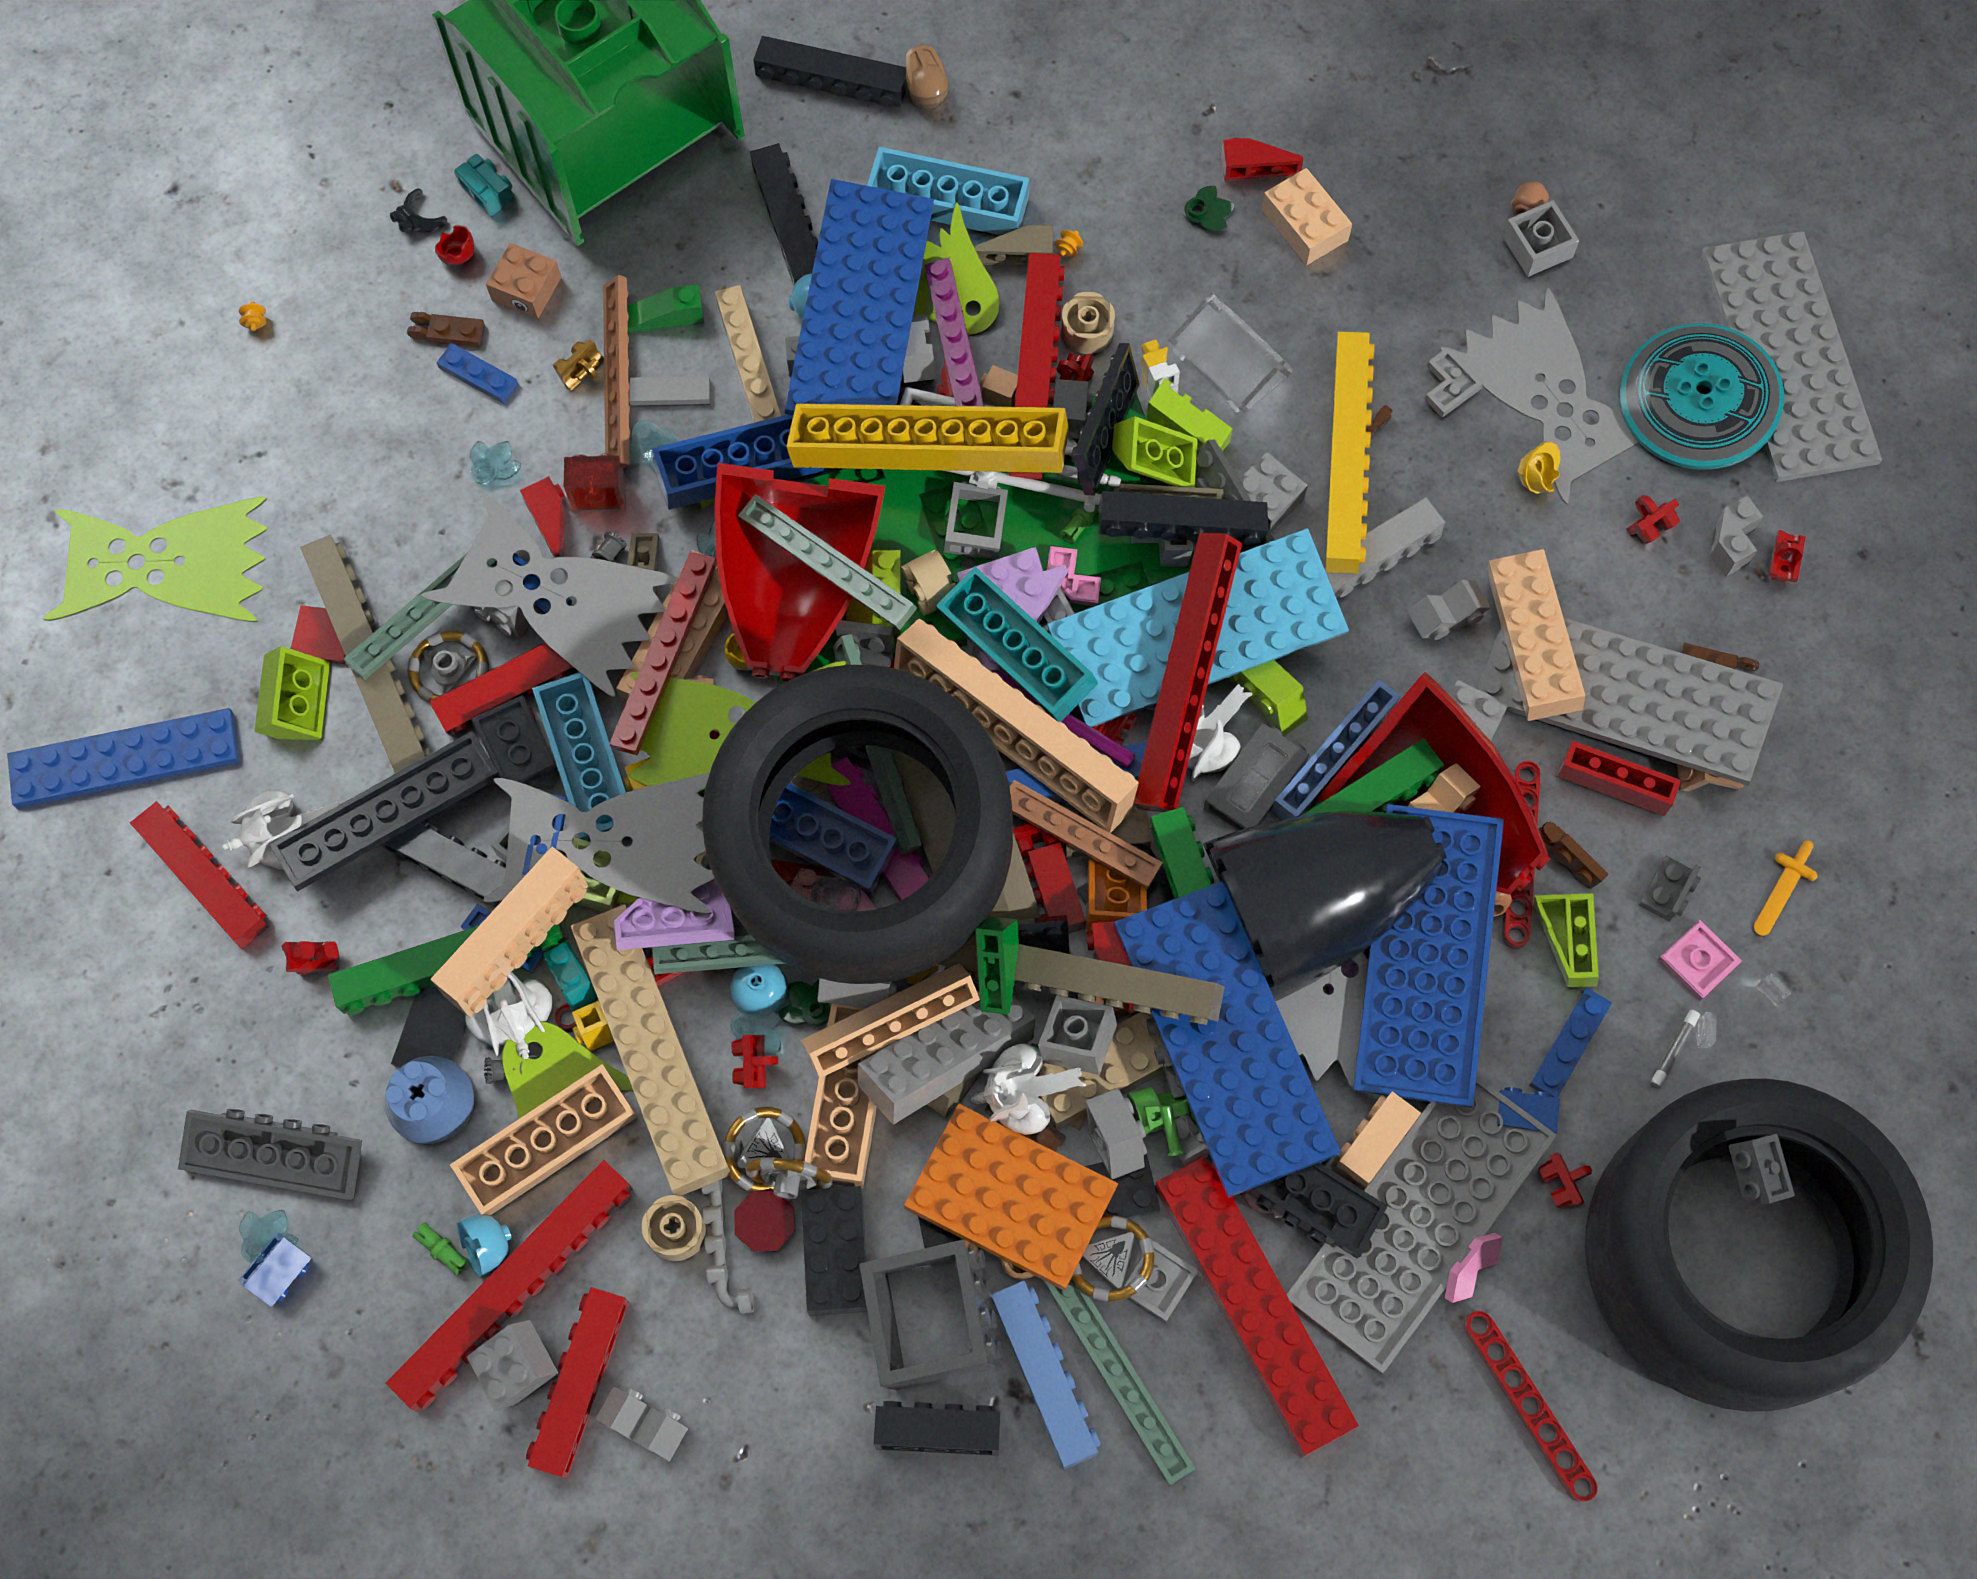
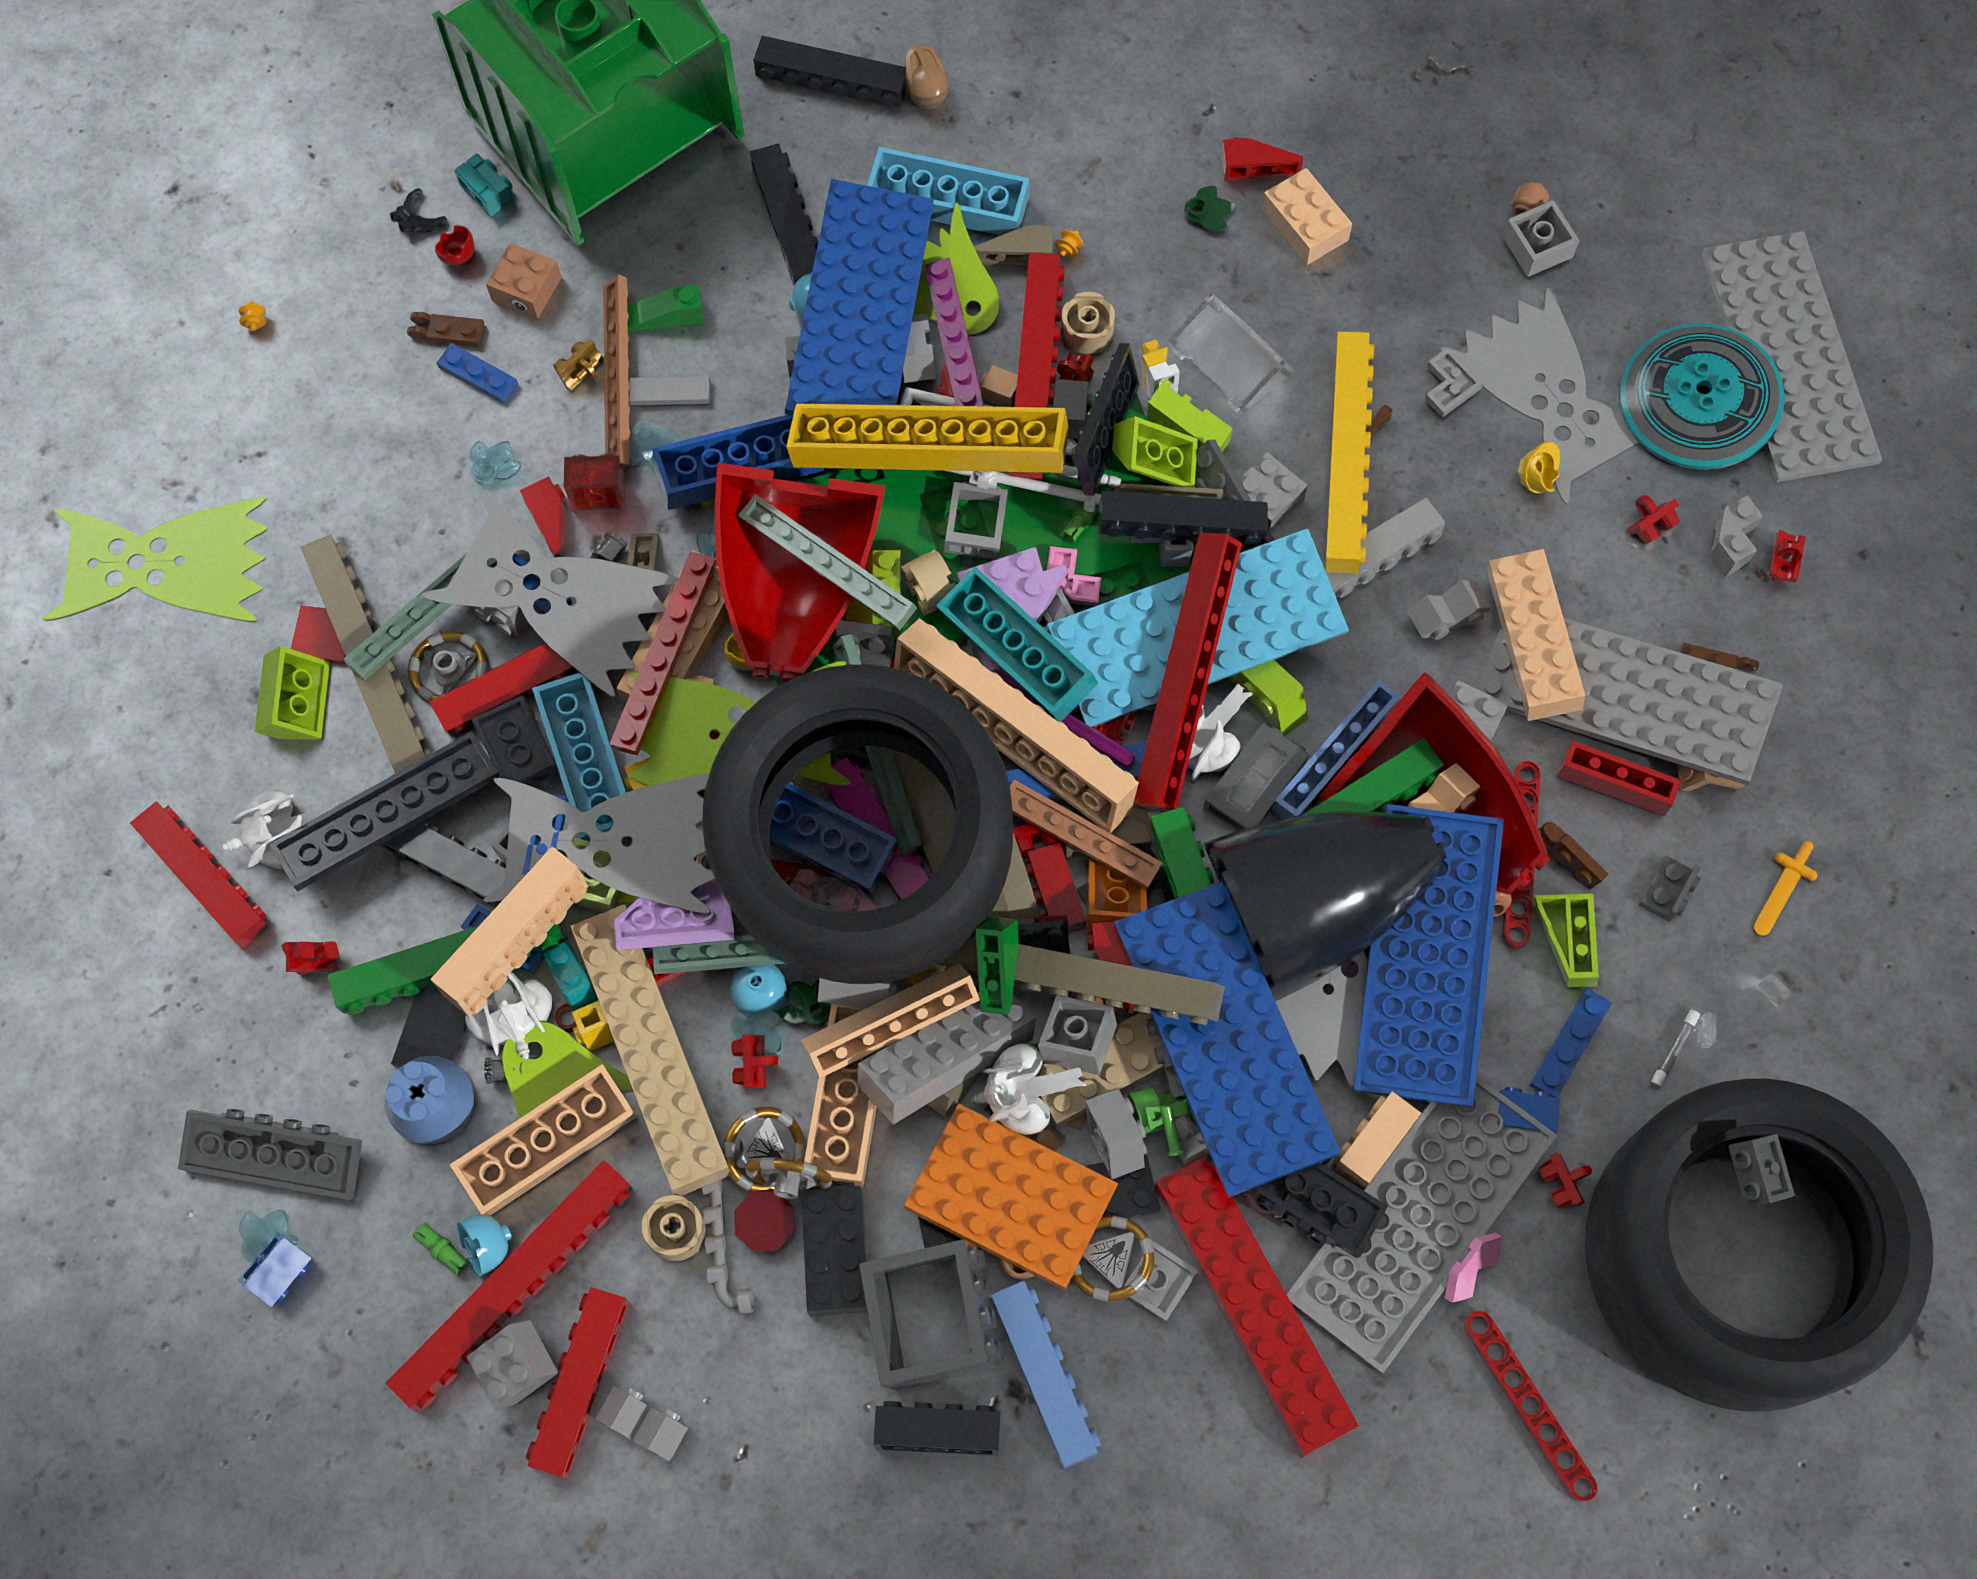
(122, 757): blue plate -> none
(747, 354): tan brick -> none
(1123, 1382): sand green plate -> none
(1700, 960): bright pink tile -> none

